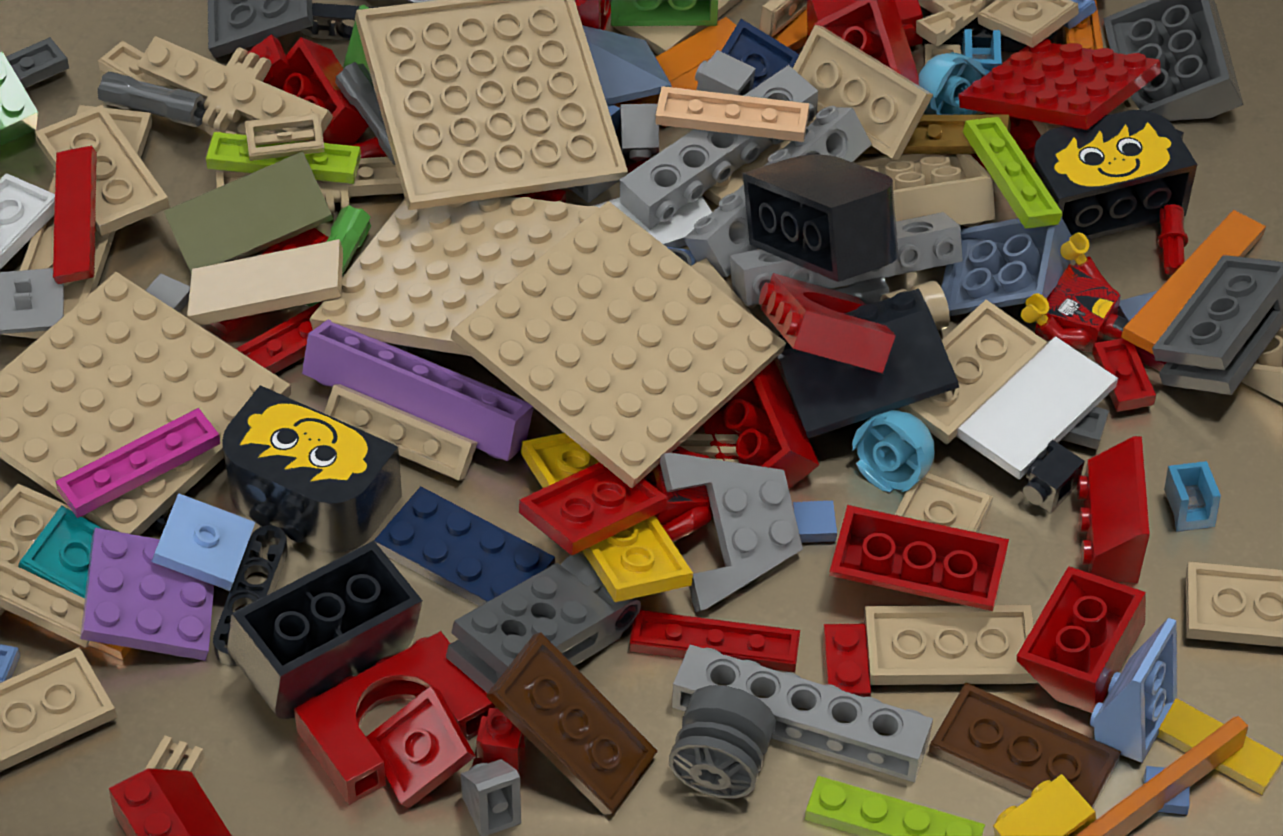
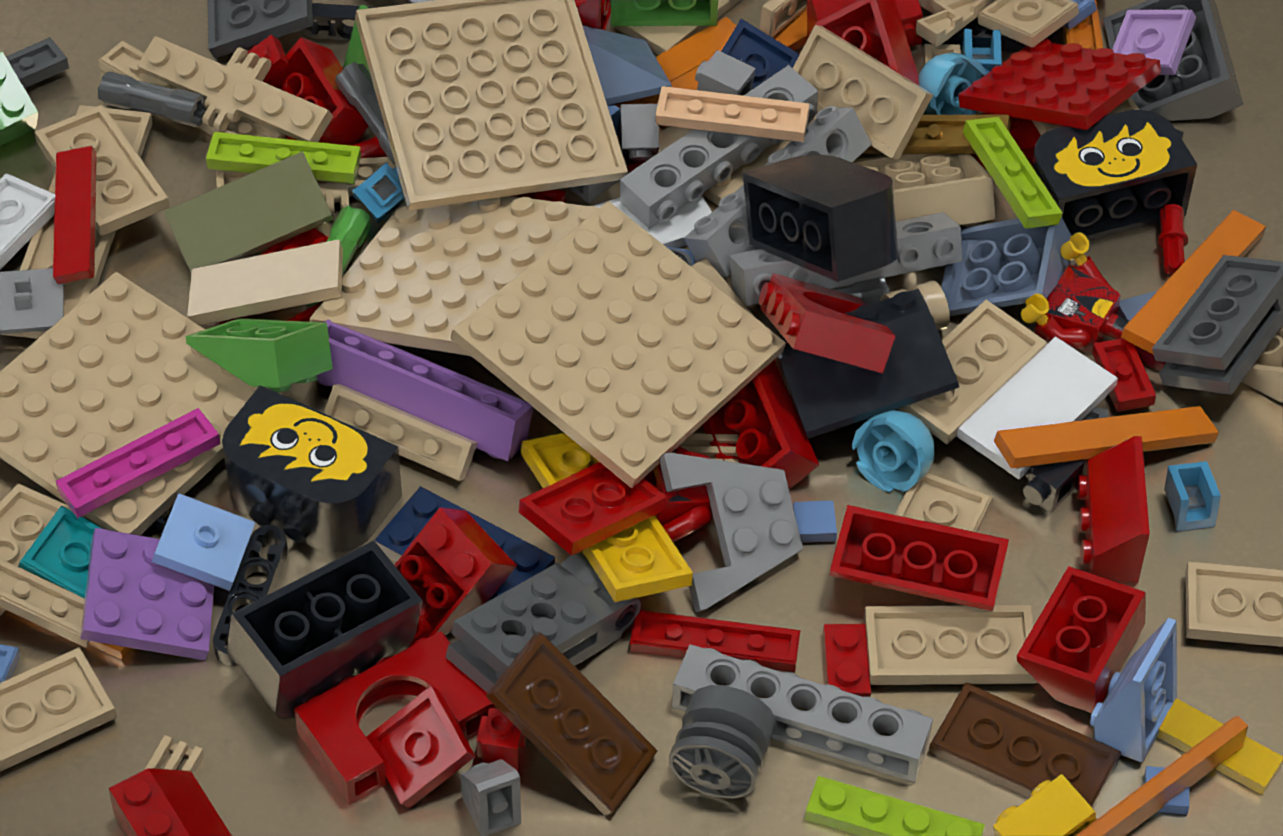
(170, 291): light grey tile -> none
(267, 351): none -> bright green slope
(287, 149): tan tile -> none
(380, 192): none -> dark azure window
(452, 569): none -> red slope
(1091, 437): none -> orange tile
(1156, 35): none -> lavender tile

